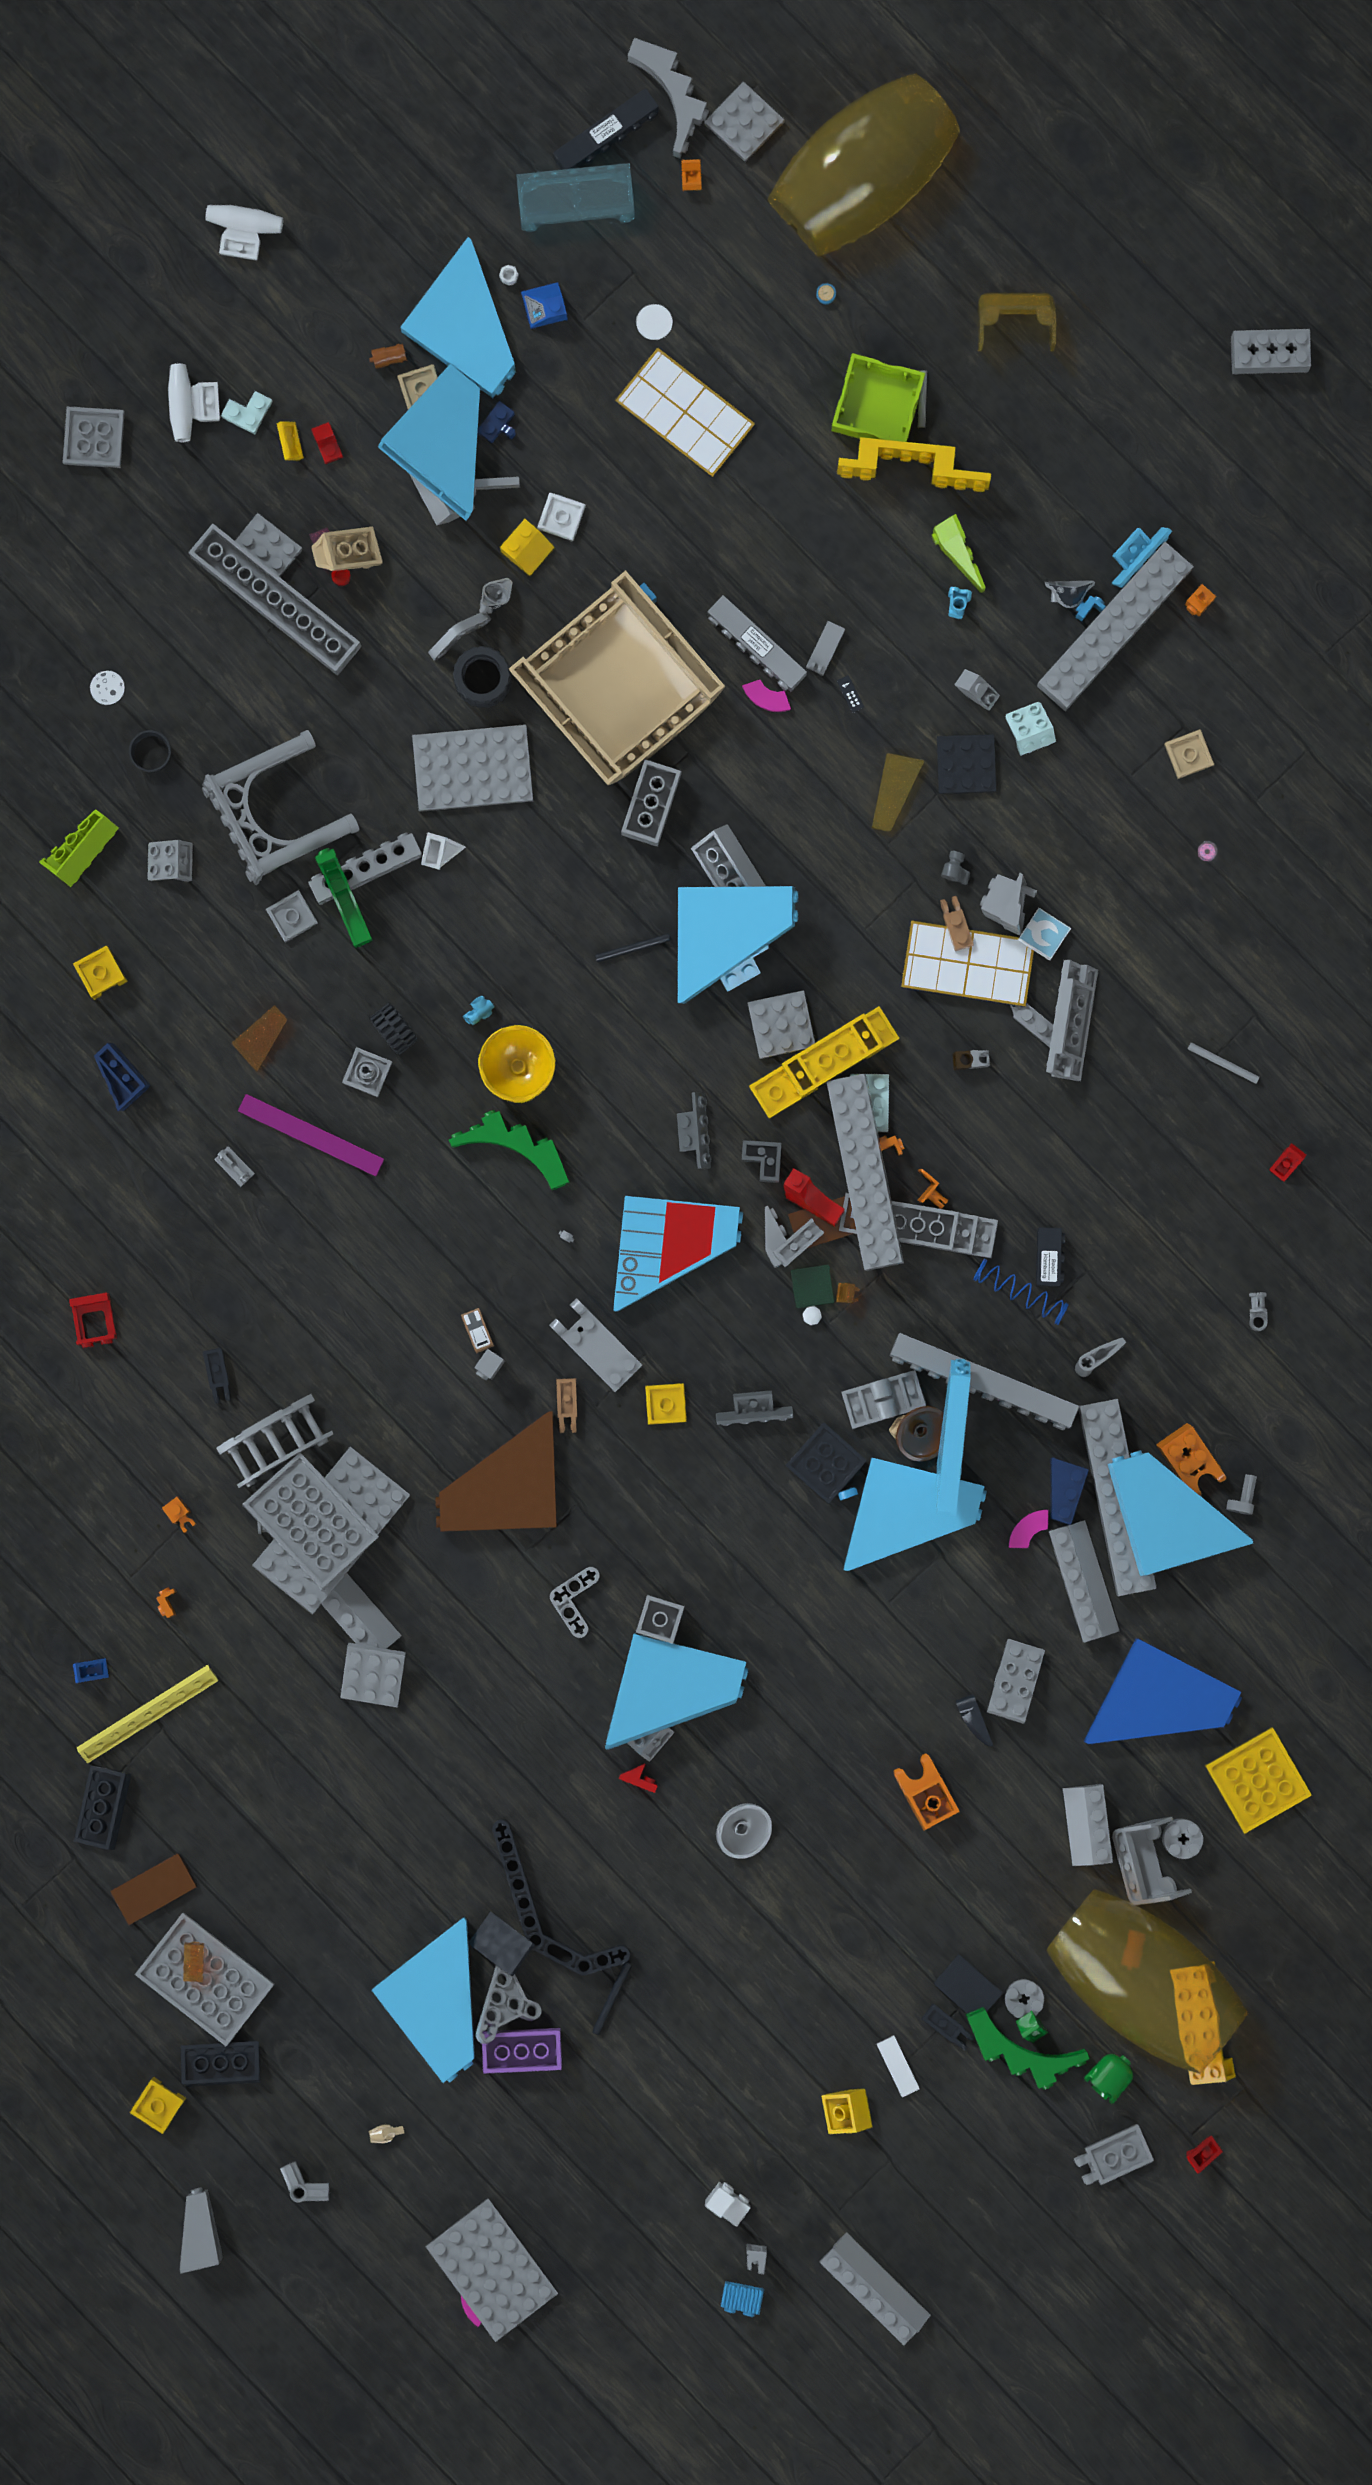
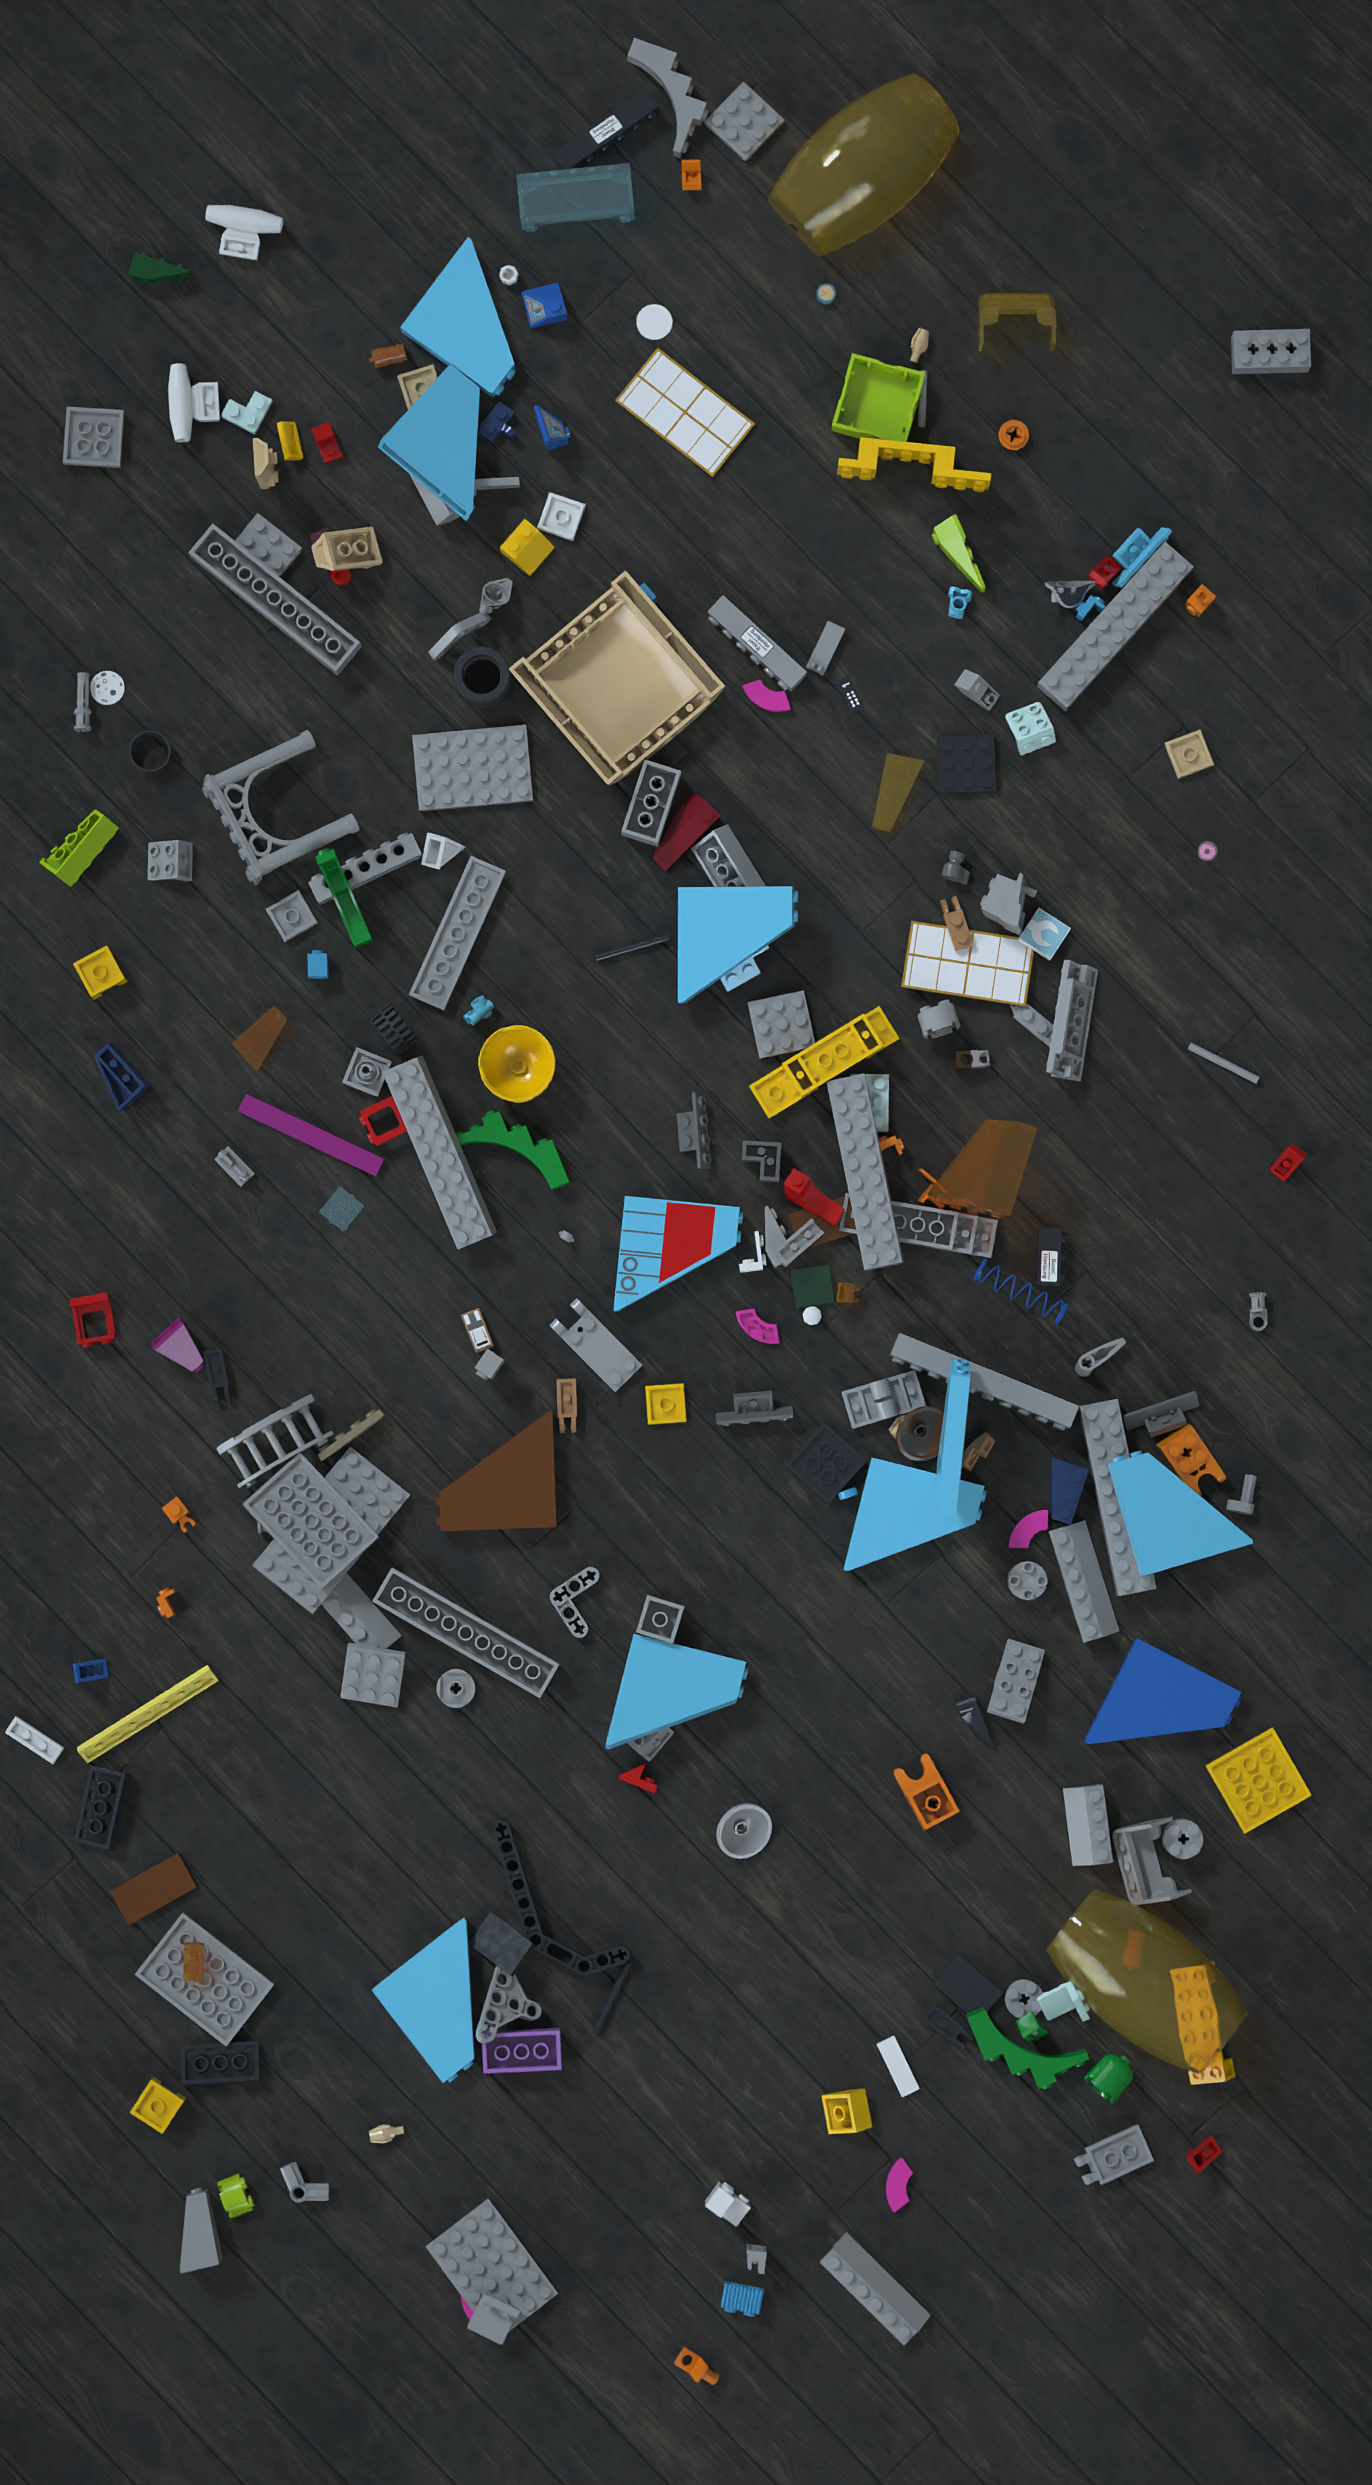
(34, 1740): none -> white tile
(82, 711): none -> light grey pin
(152, 270): none -> dark green slope
(179, 1346): none -> slope
(234, 2196): none -> lime cylinder
(264, 464): none -> tan slope
(318, 965): none -> dark azure brick
(341, 1209): none -> clear light blue piece
(357, 1429): none -> dark tan plate
(378, 1140): none -> red window
(439, 1152): none -> light grey brick
(457, 933): none -> light grey plate
(464, 1681): none -> light grey plate
(466, 1632): none -> light grey brick
(493, 2318): none -> light grey bracket
(551, 429): none -> blue slope
(689, 824): none -> dark red wedge
(697, 2368): none -> orange bracket
(749, 1265): none -> white bracket
(756, 1327): none -> dark pink tile
(897, 2183): none -> dark pink tile
(919, 344): none -> tan piece
(938, 1019): none -> light grey brick
(977, 1448): none -> medium nougat slope
(987, 1169): none -> clear orange windscreen
(1009, 427): none -> orange gear
(1027, 1580): none -> light grey brick
(1063, 2000): none -> light aqua bracket
(1104, 572): none -> red slope
(1163, 1415): none -> dark grey bracket

